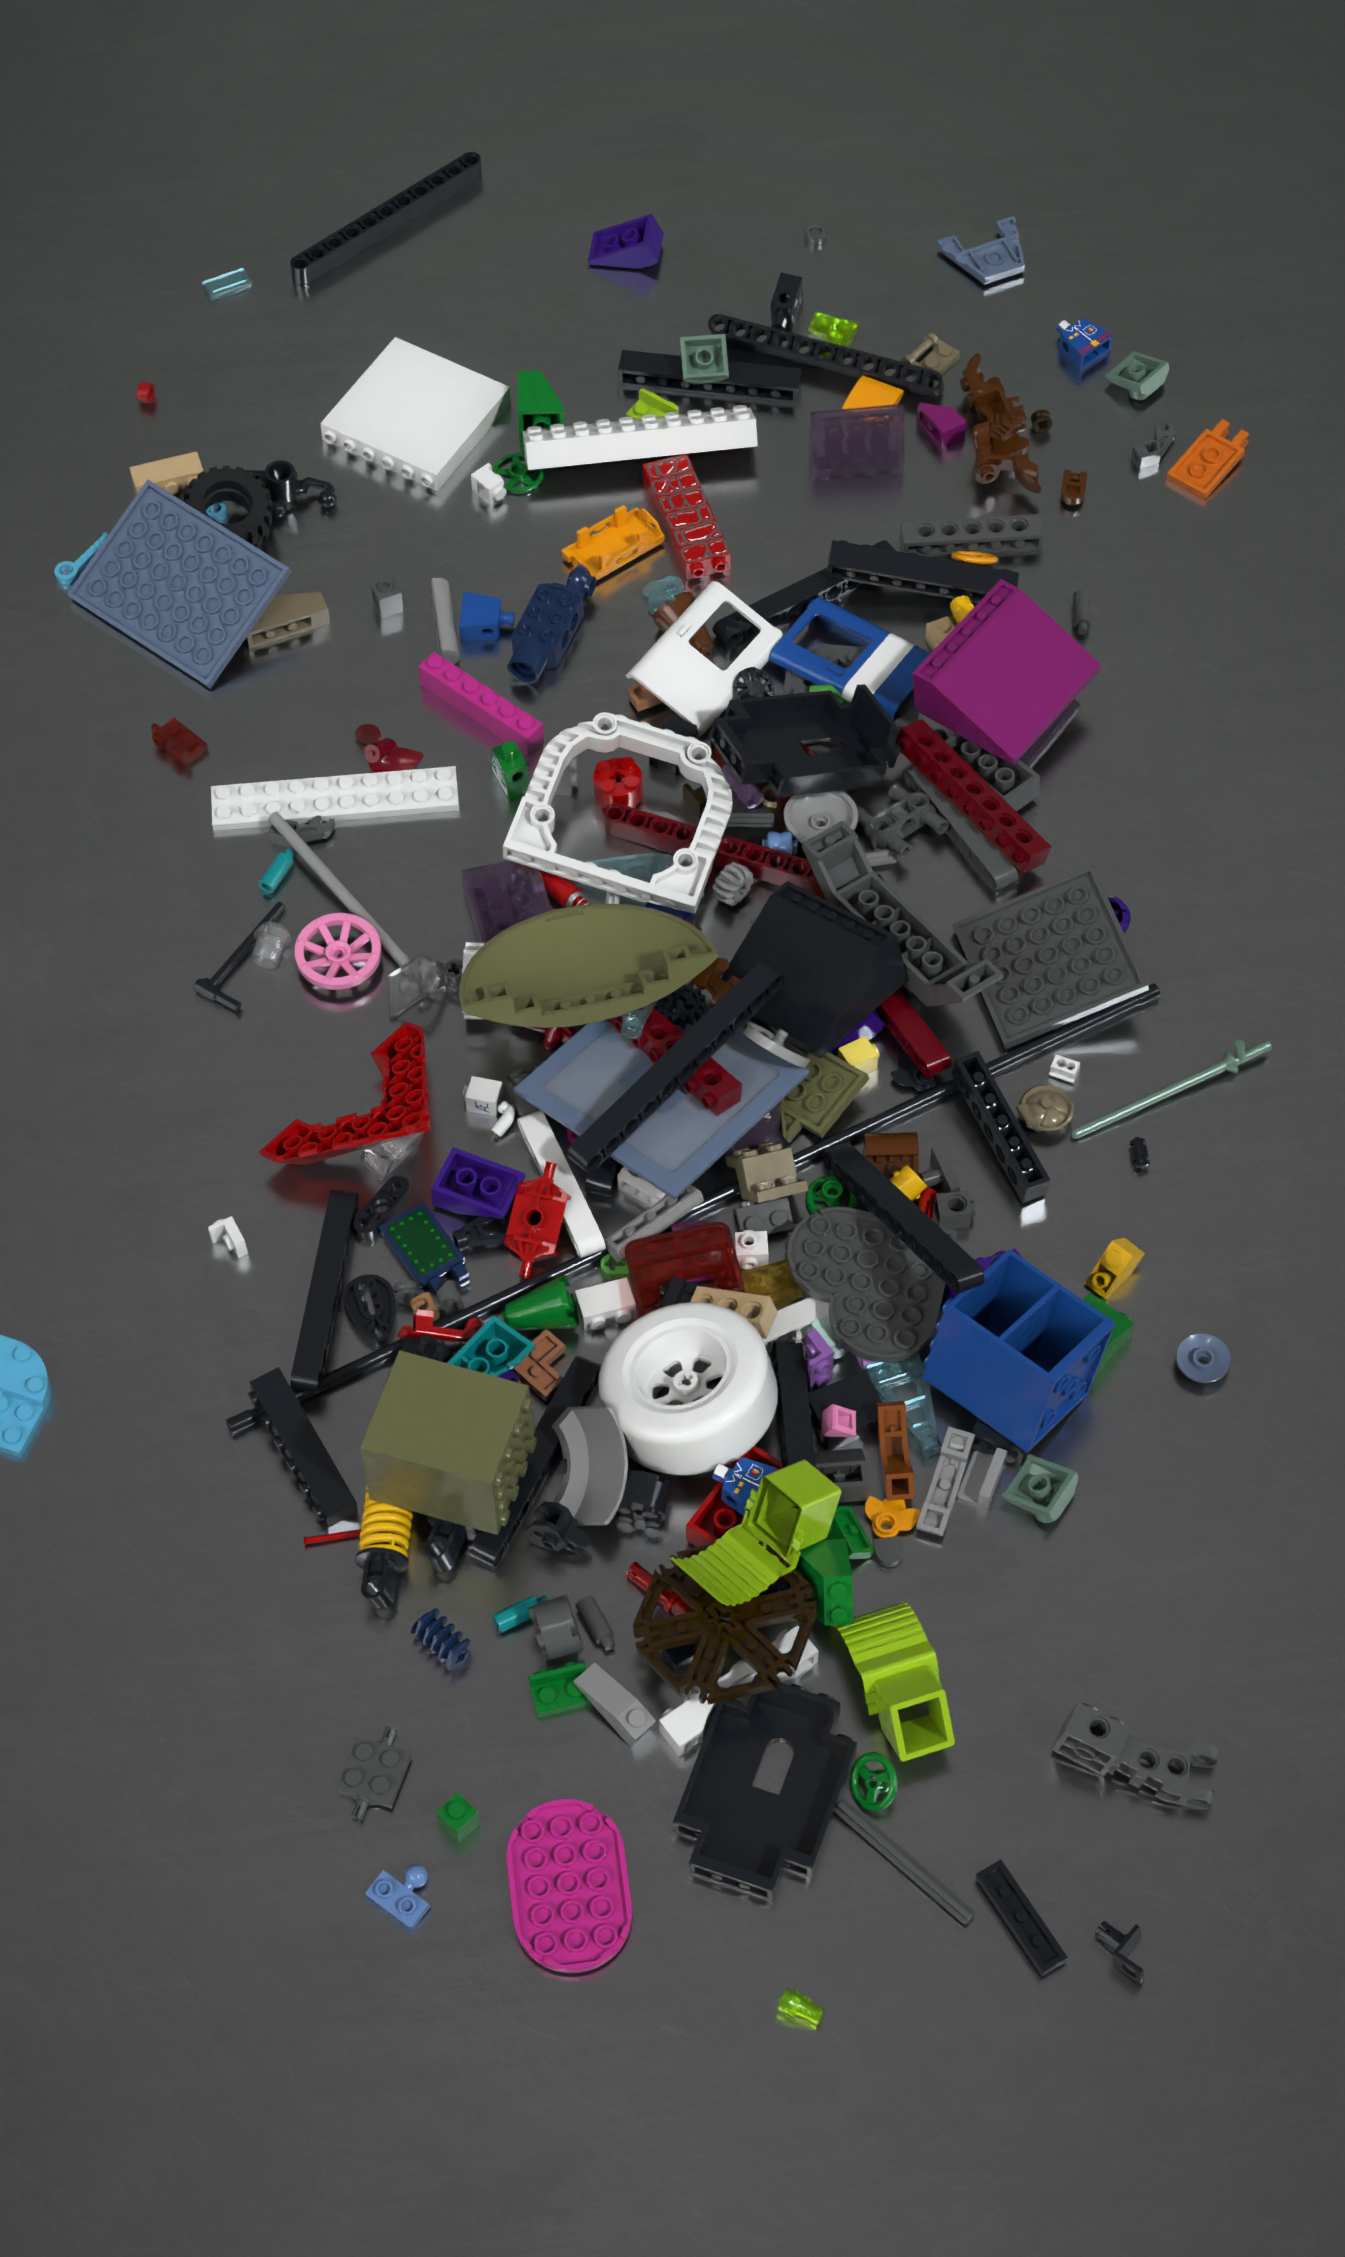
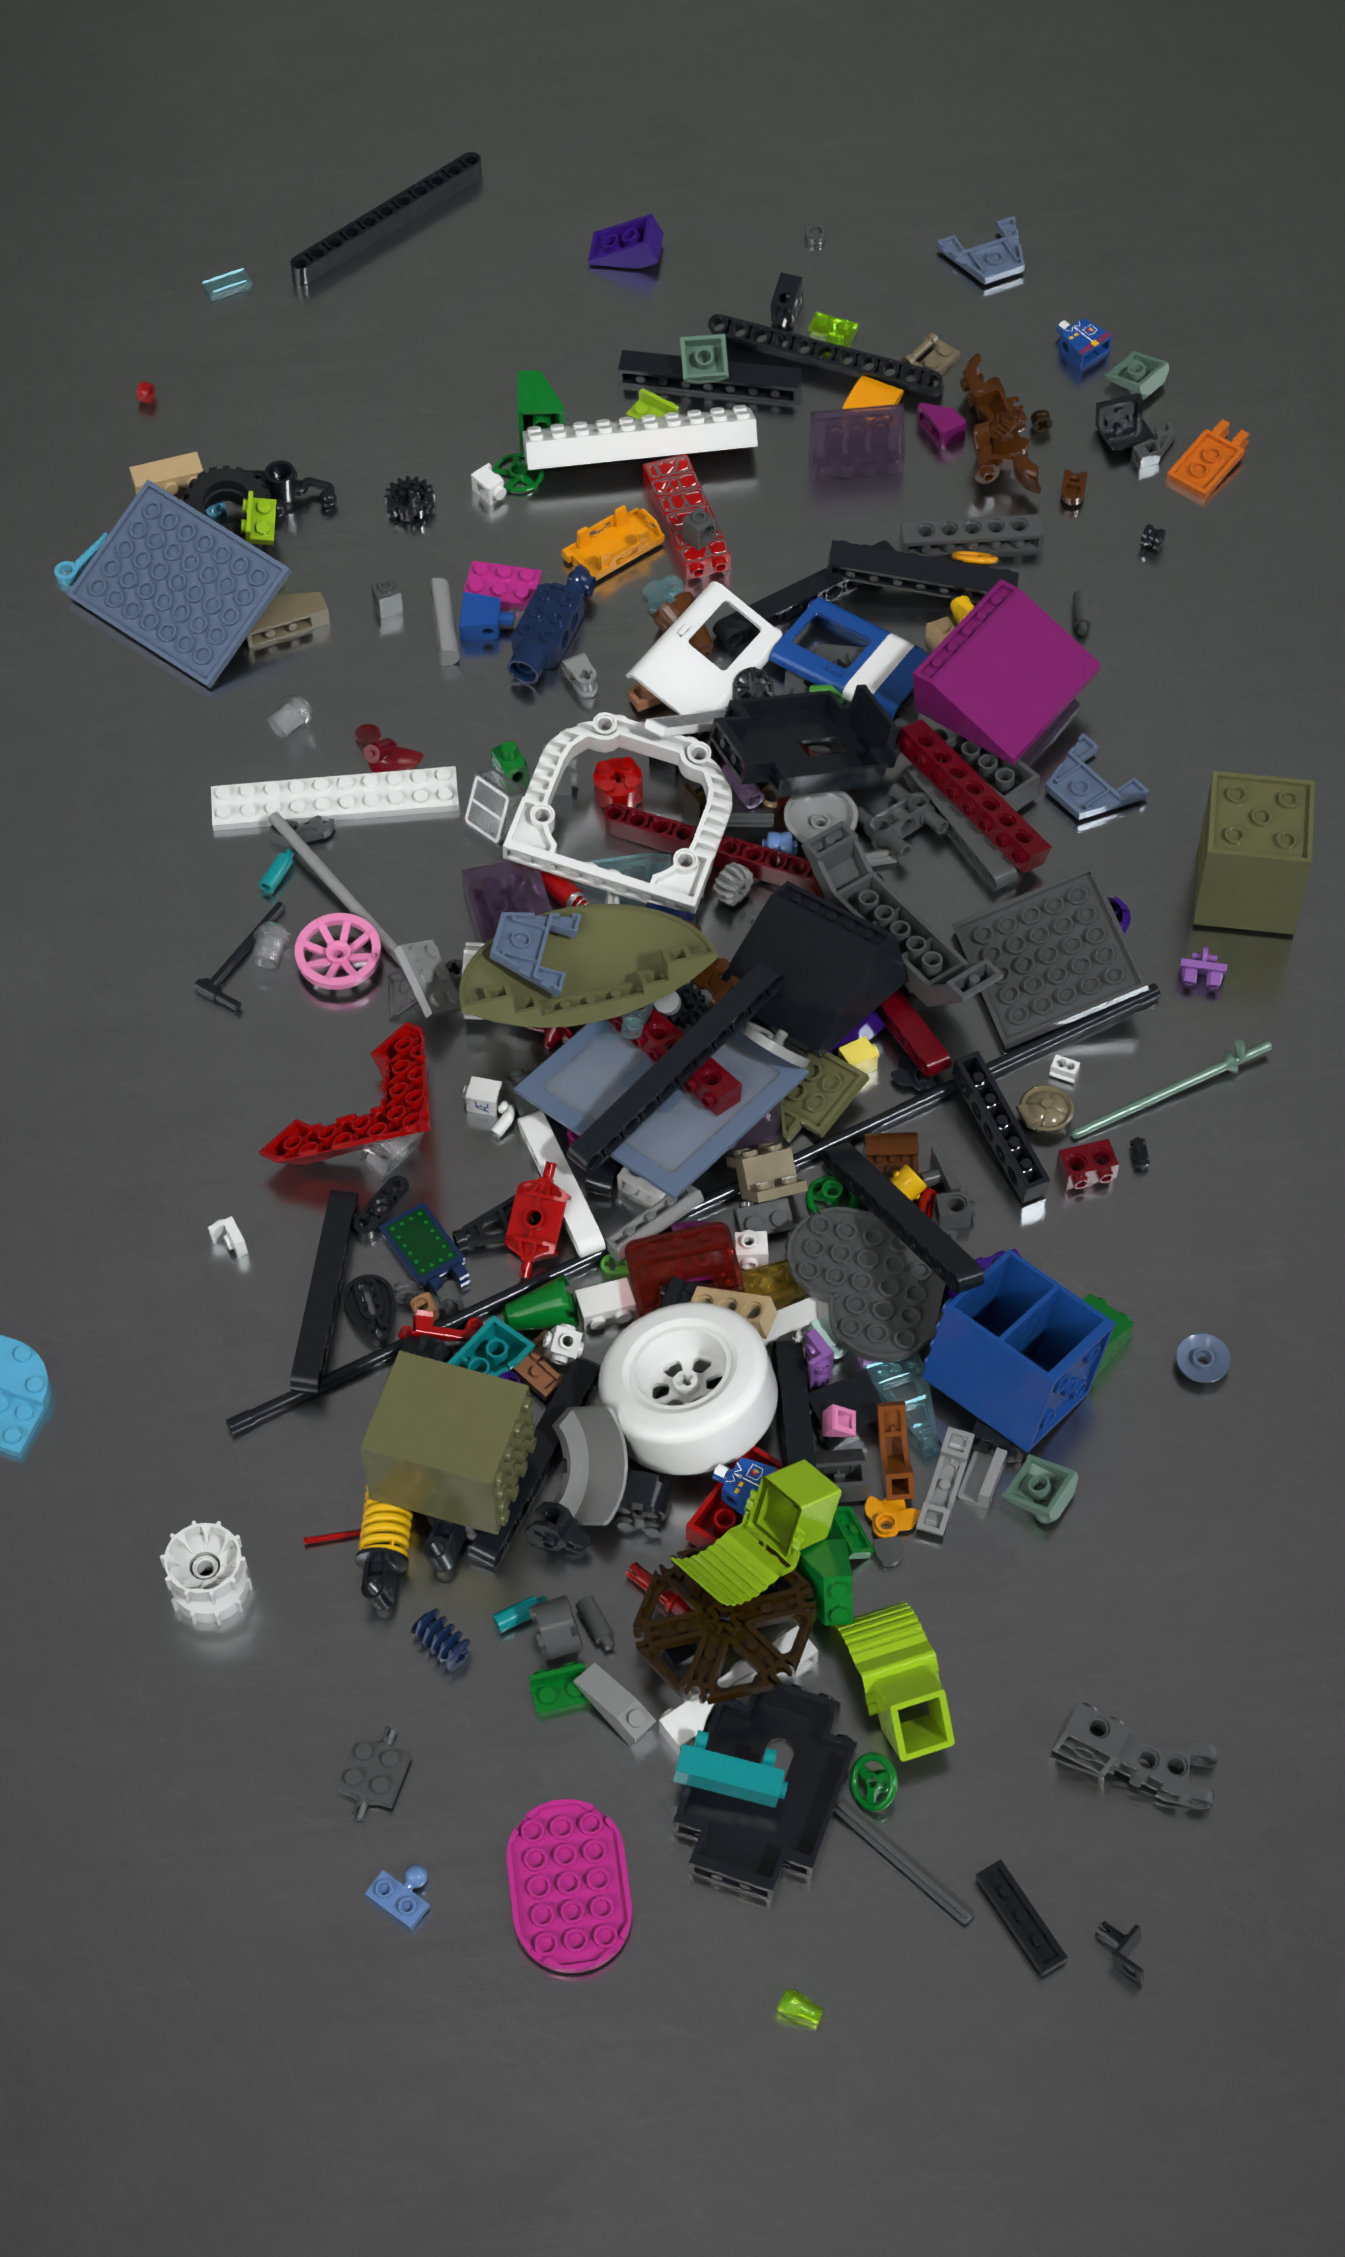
(178, 741): clear red bracket -> none
(202, 1549): none -> white piece
(260, 520): none -> lime bracket
(290, 716): none -> clear piece
(303, 1448): black brick -> none
(399, 494): none -> black gear
(416, 413): white brick -> none
(428, 978): none -> light grey plate
(457, 1818): green brick -> none
(475, 1185): dark purple slope -> none
(481, 703): dark pink brick -> none
(492, 805): none -> clear brick
(509, 583): none -> dark pink plate
(522, 941): none -> sand blue wing
(557, 1350): none -> white brick
(581, 675): none -> light grey piece
(669, 1004): none -> light grey tile
(683, 723): none -> tile
(699, 528): none -> dark grey brick
(730, 1774): none -> teal brick
(1085, 791): none -> sand blue wing
(1086, 1159): none -> dark red brick
(1114, 1267): yellow slope -> none
(1122, 422): none -> black bracket
(1153, 537): none -> black wheel
(1191, 968): none -> medium lavender hips
(1254, 852): none -> olive container

